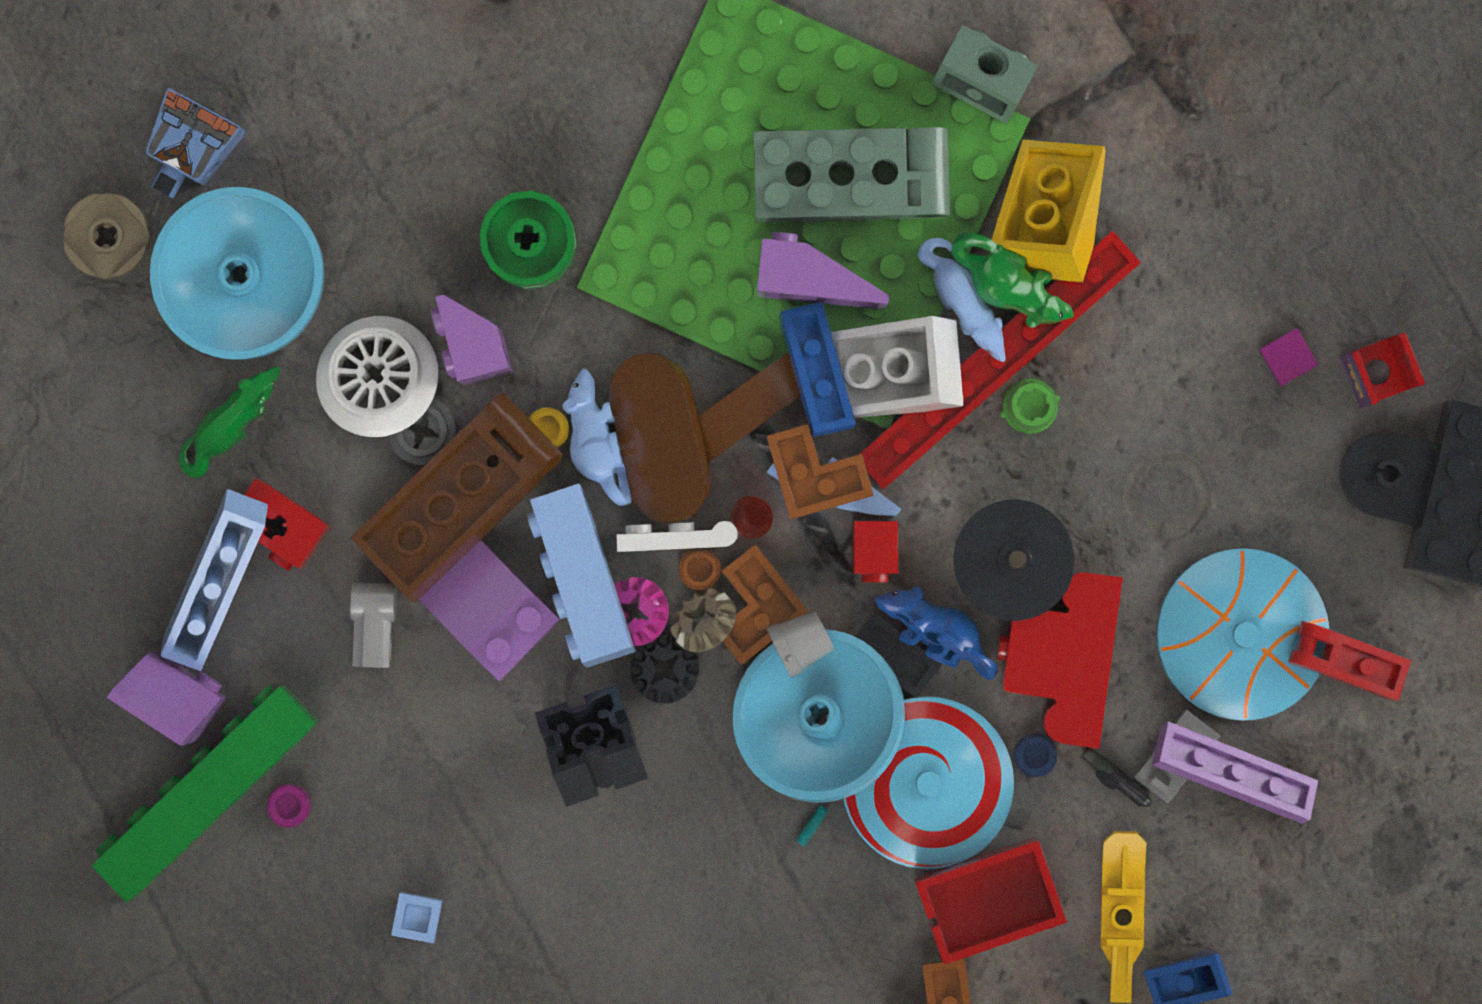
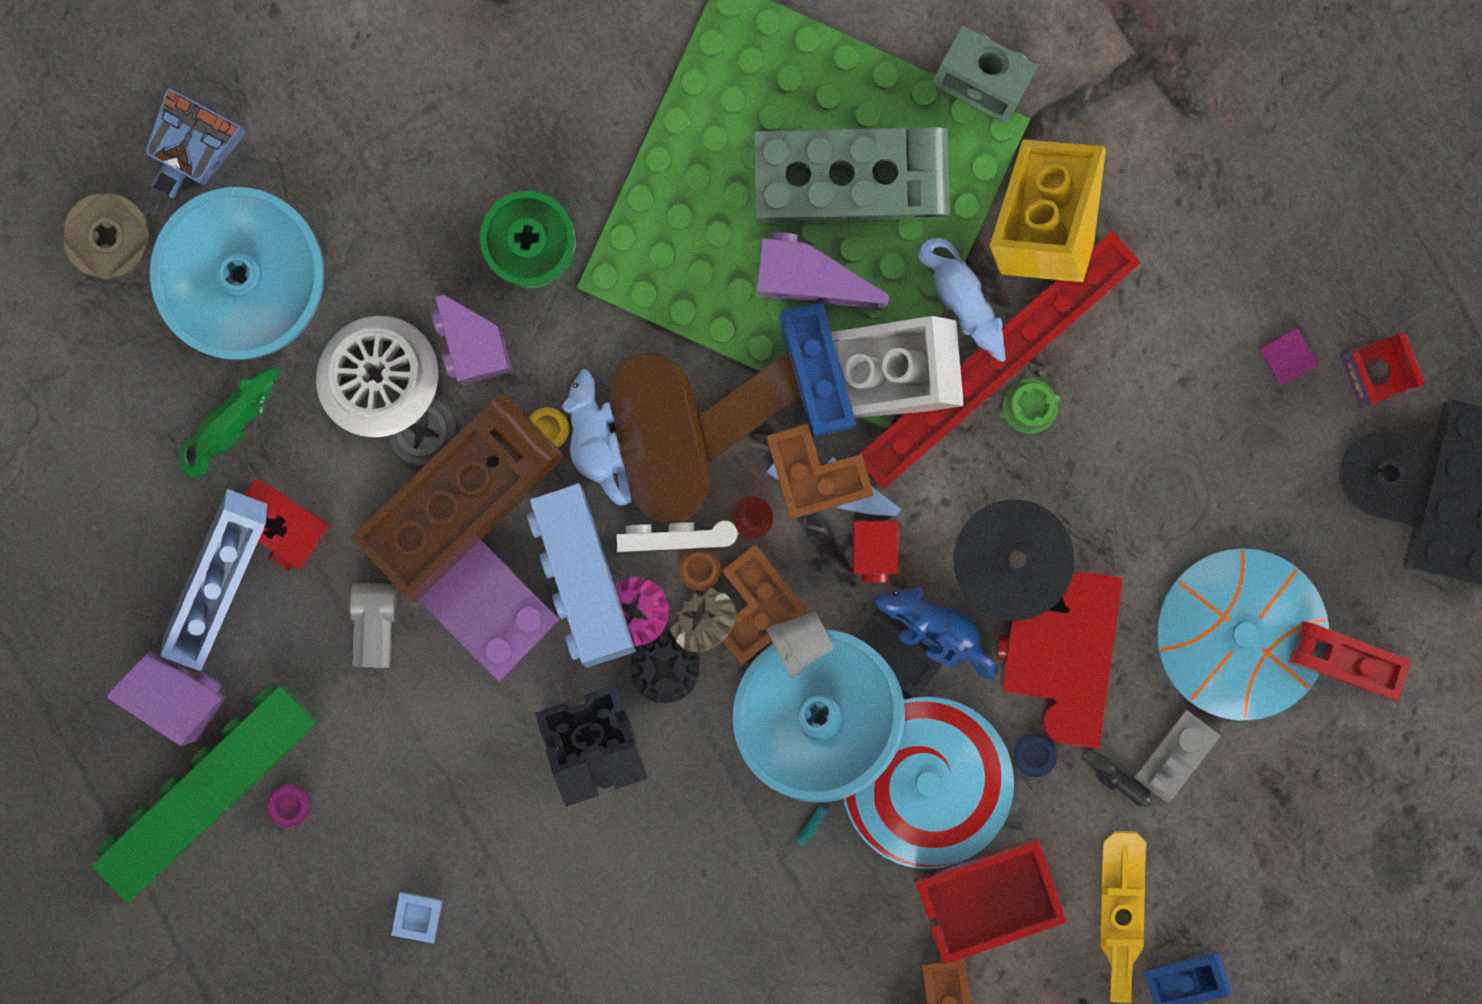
(1007, 284): green animal -> none
(1235, 772): medium lavender plate -> none

